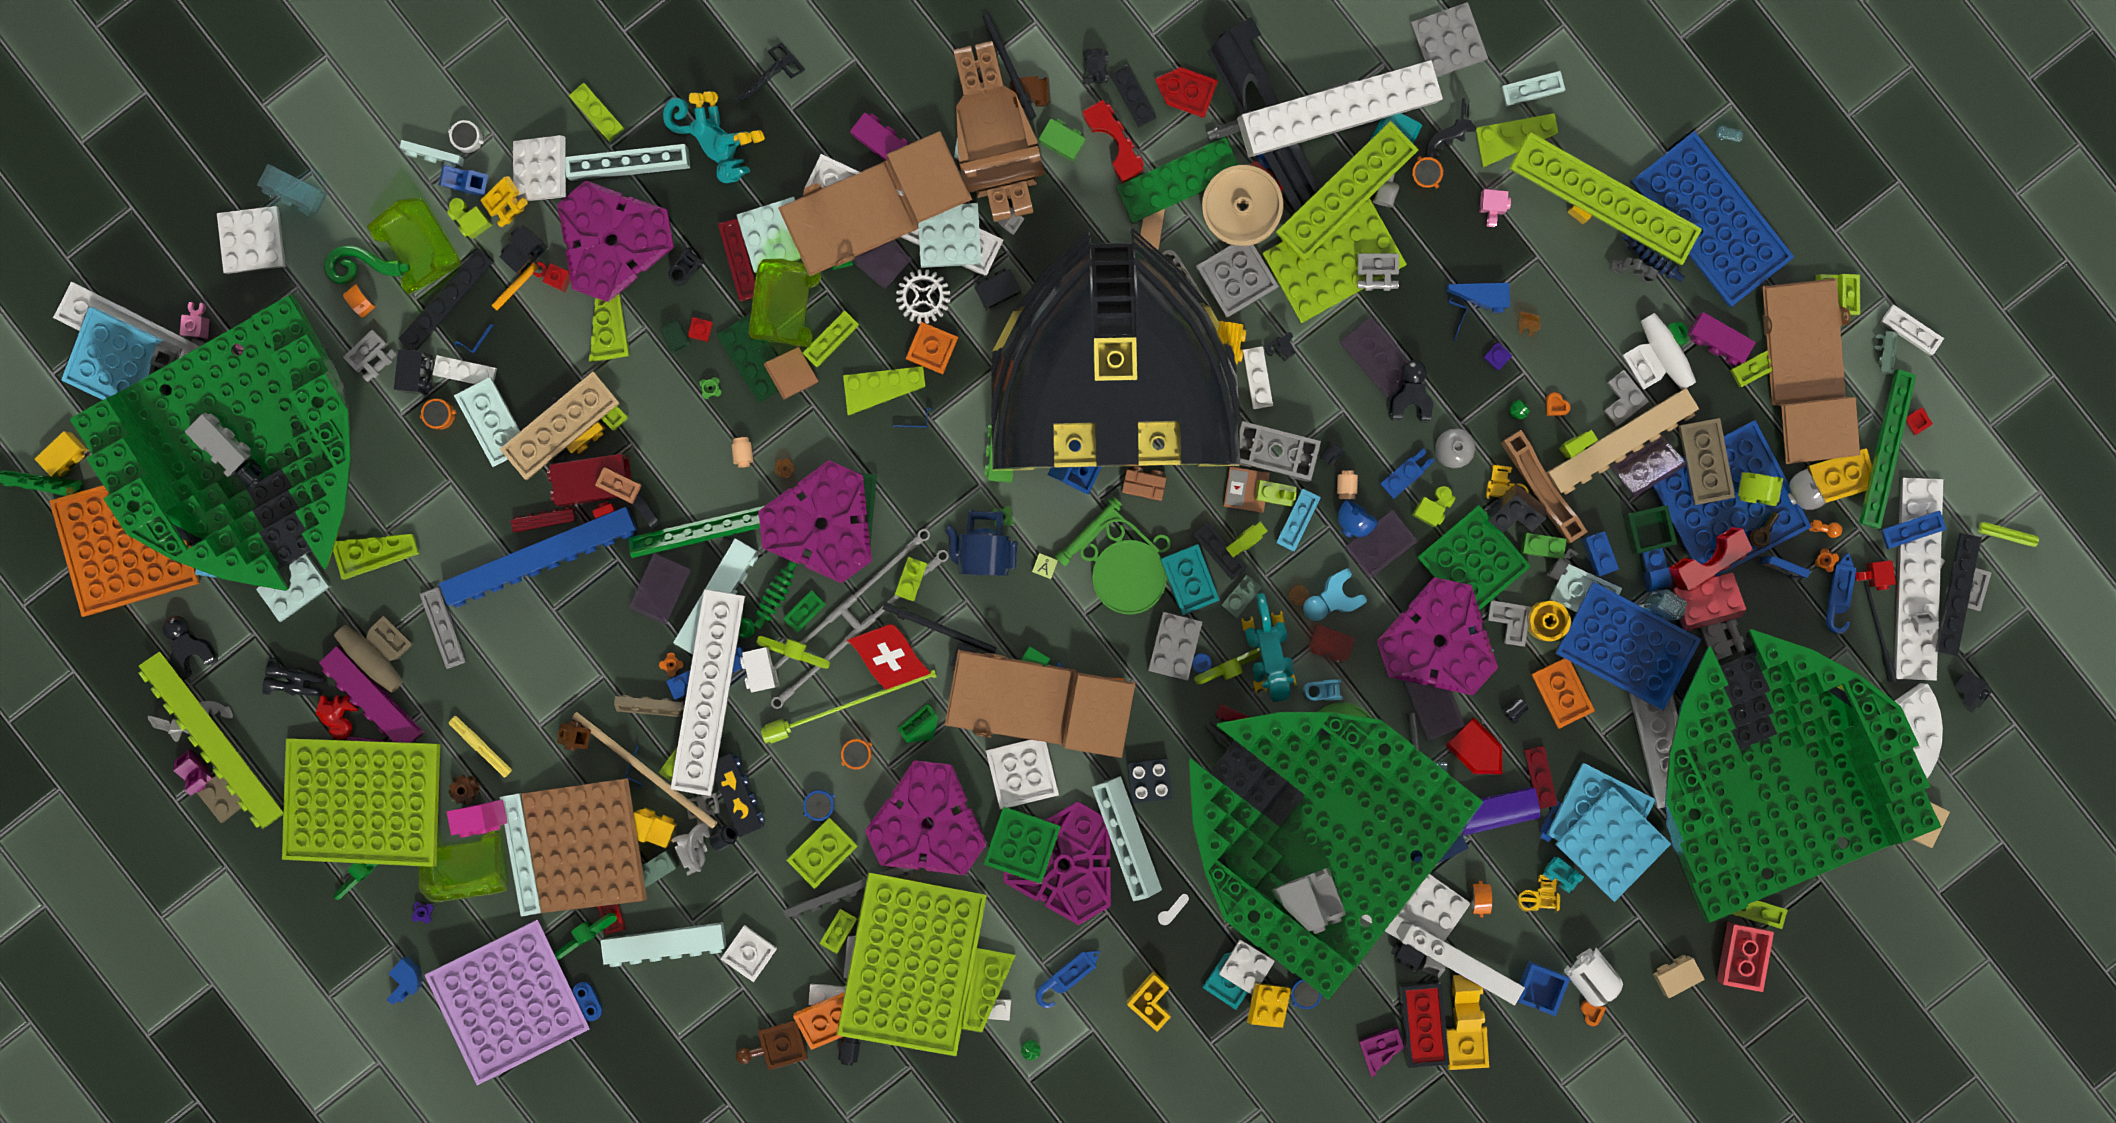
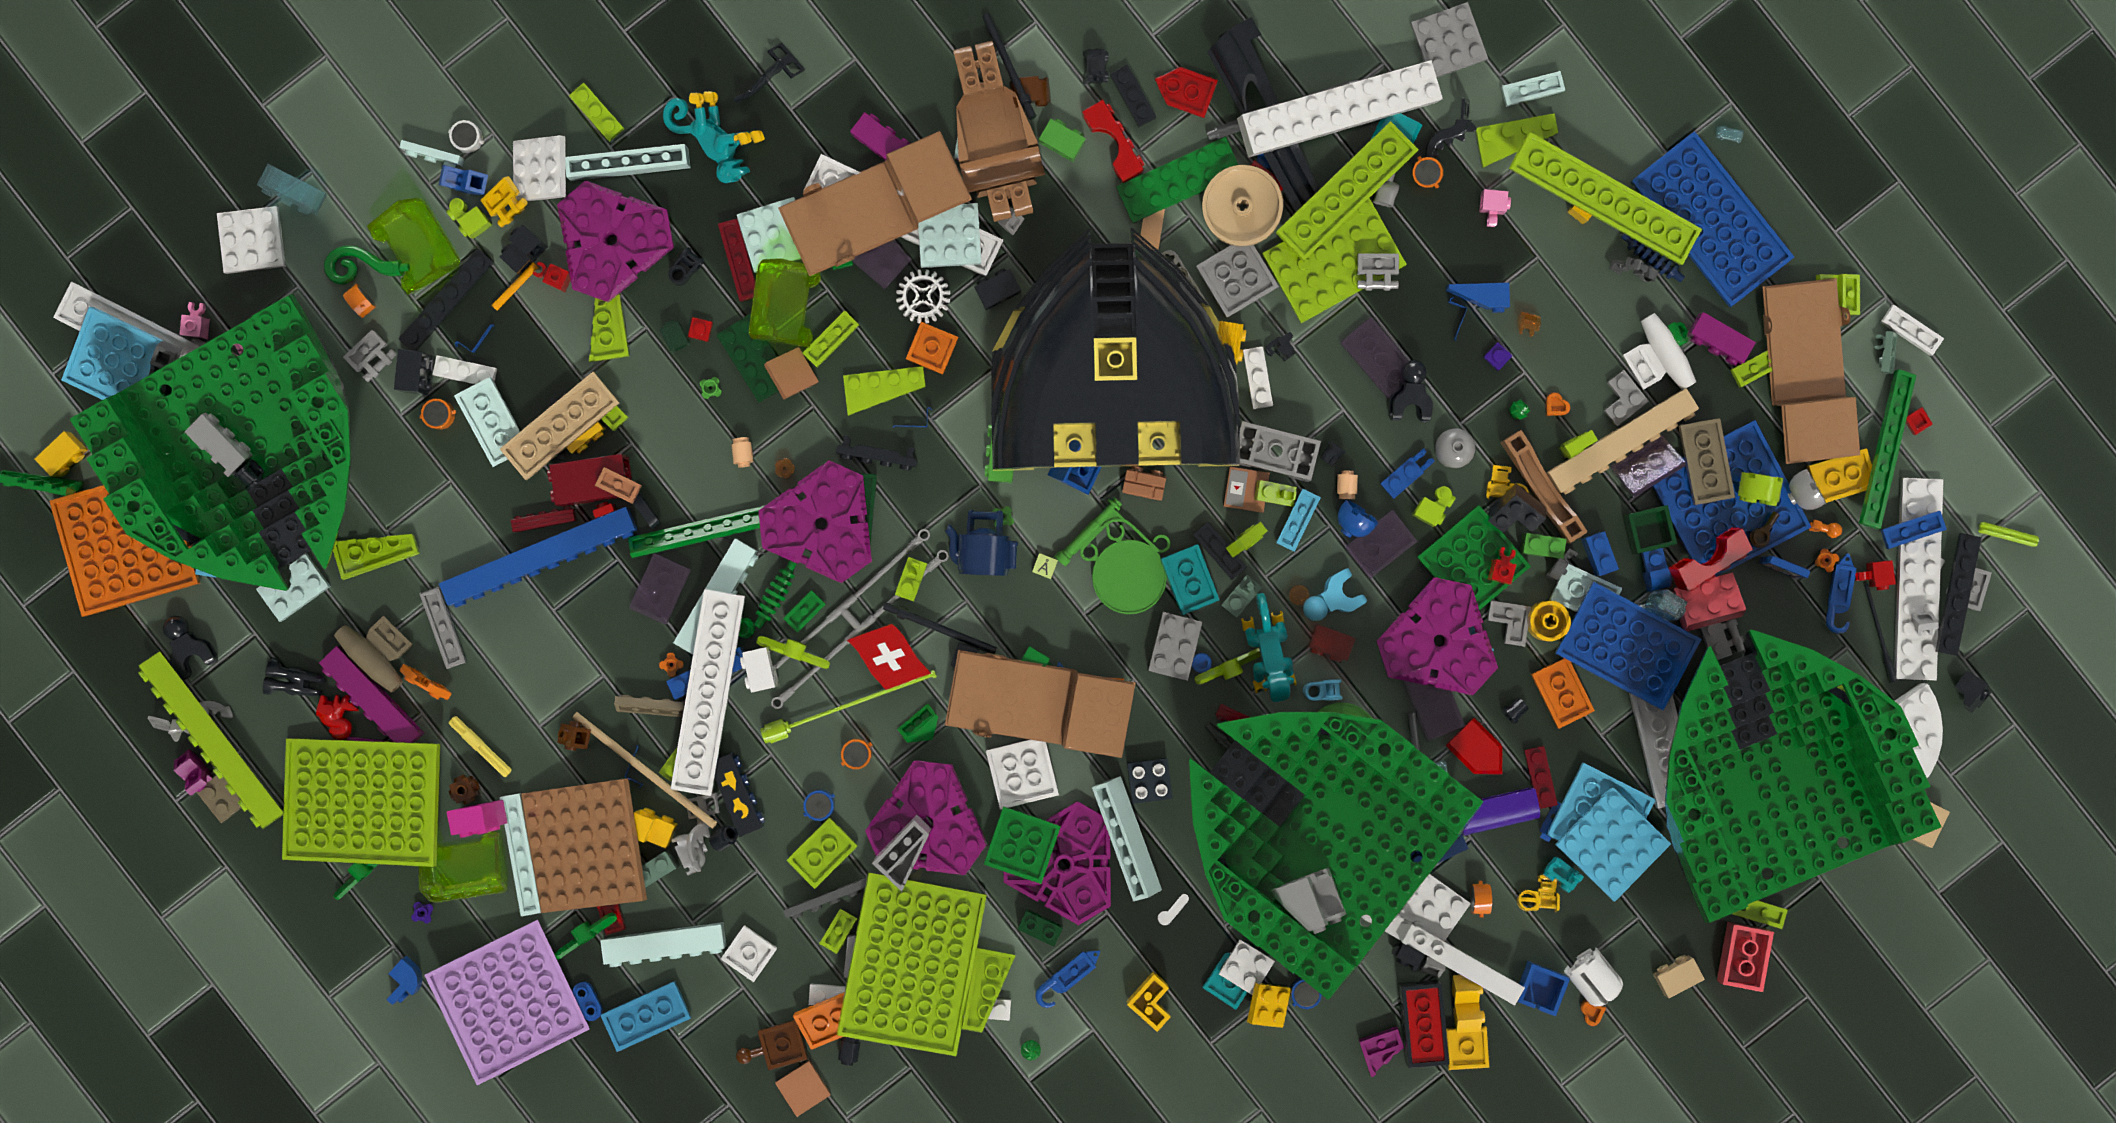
(416, 677): none -> orange plate
(646, 1016): none -> dark azure plate
(803, 1088): none -> nougat tile
(868, 453): none -> black piece
(902, 852): none -> light grey wedge
(1040, 927): none -> dark green brick
(1502, 569): none -> red brick

